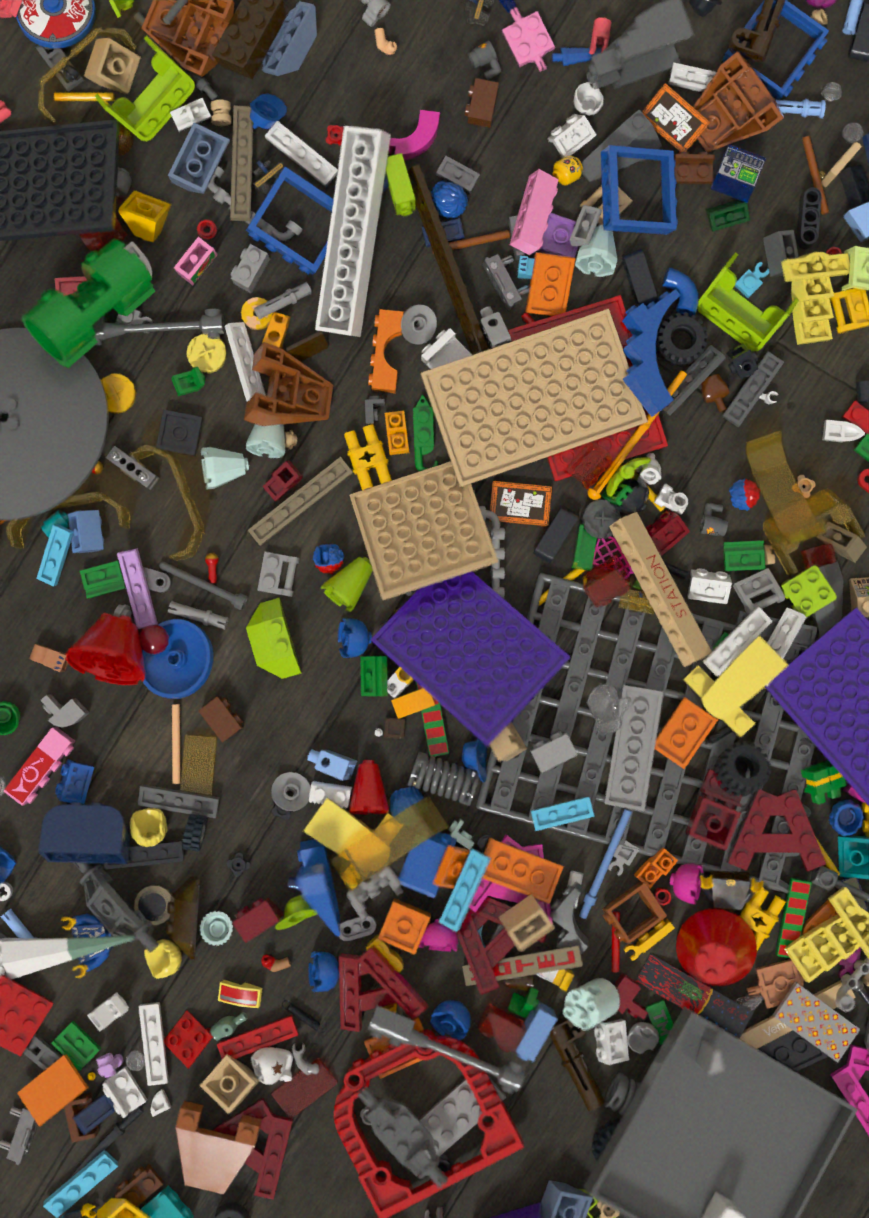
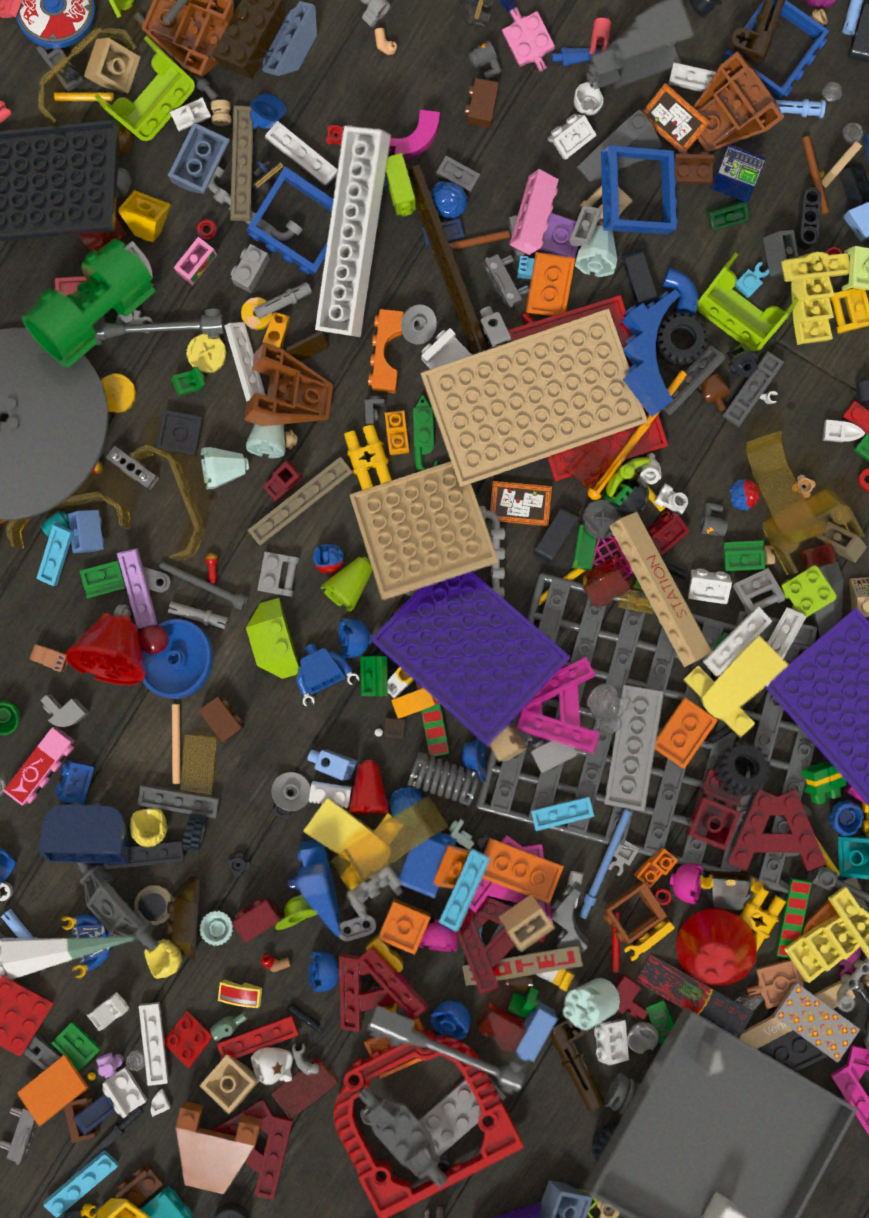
(320, 671): none -> blue torso
(567, 170): yellow head -> none
(568, 730): none -> dark pink plate

